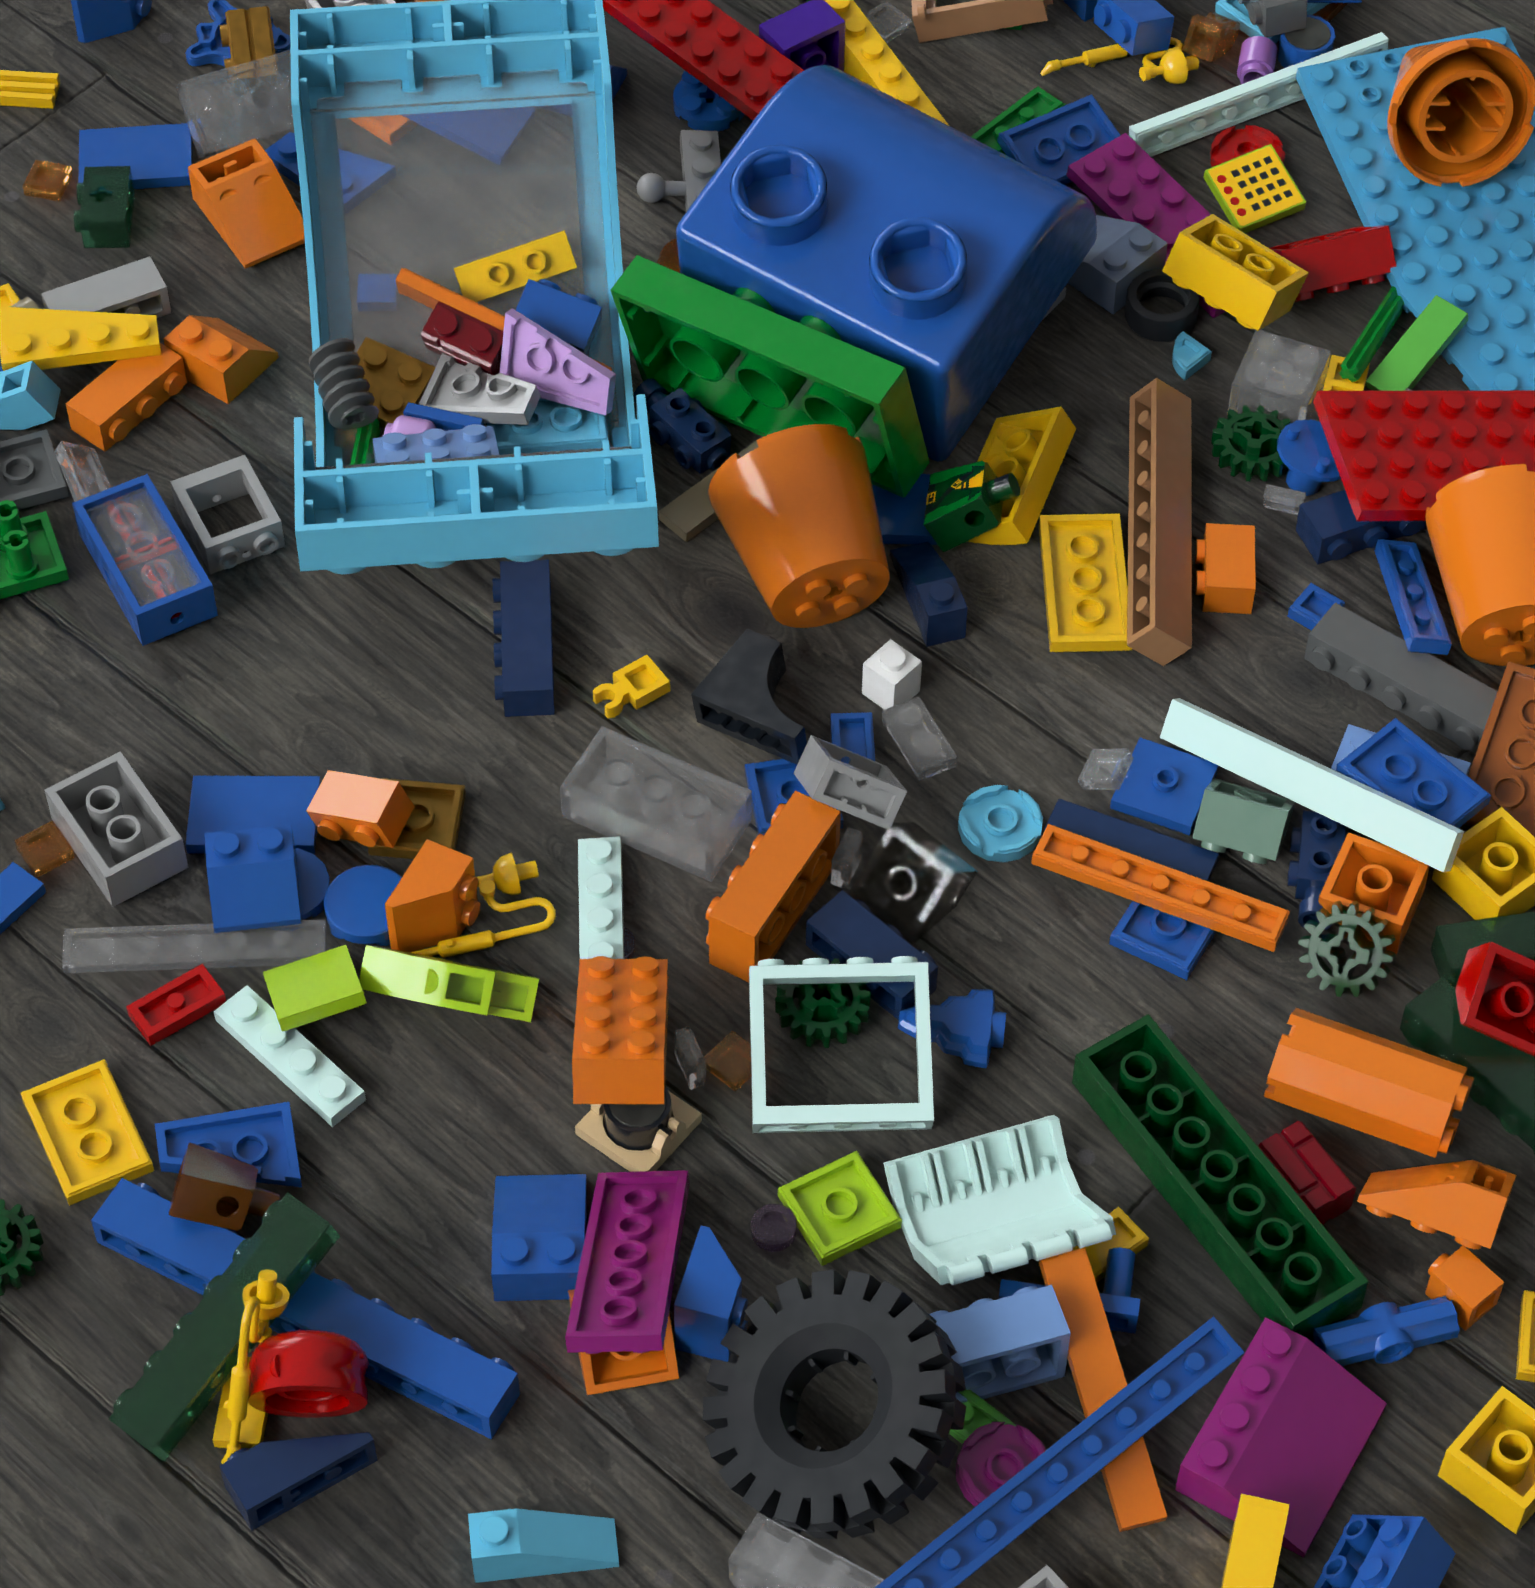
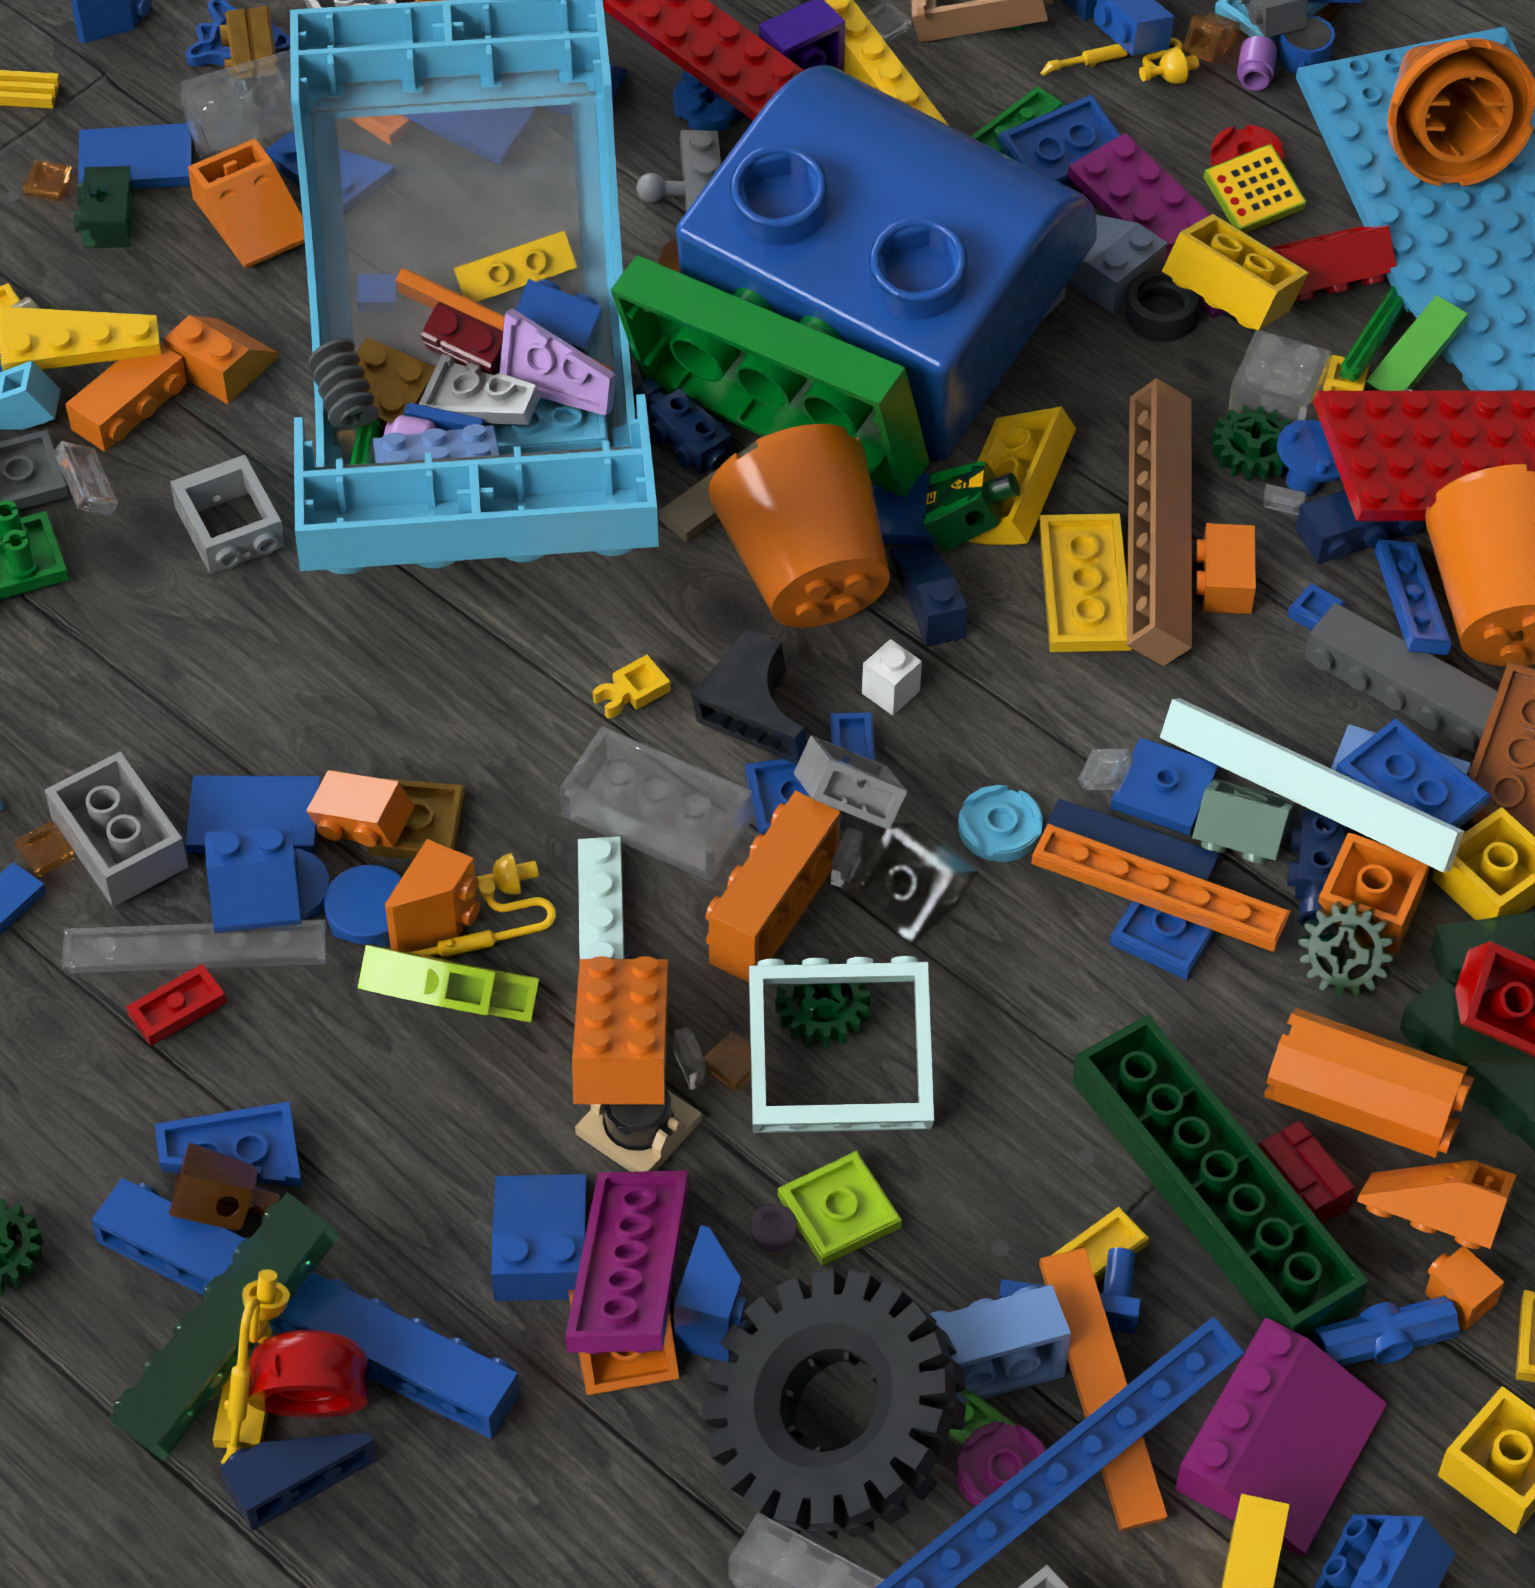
(87, 1132): yellow tile -> none
(125, 289): light grey brick -> none
(145, 559): brick -> none
(290, 1056): light aqua plate -> none
(314, 988): lime tile -> none
(526, 638): dark blue brick -> none
(539, 1543): medium azure slope -> none
(850, 930): dark blue brick -> none
(919, 738): clear plate -> none
(963, 1026): blue rock -> none
(993, 1202): light aqua hinge -> none
(1189, 355): medium azure tile -> none
(1237, 103): light aqua tile -> none

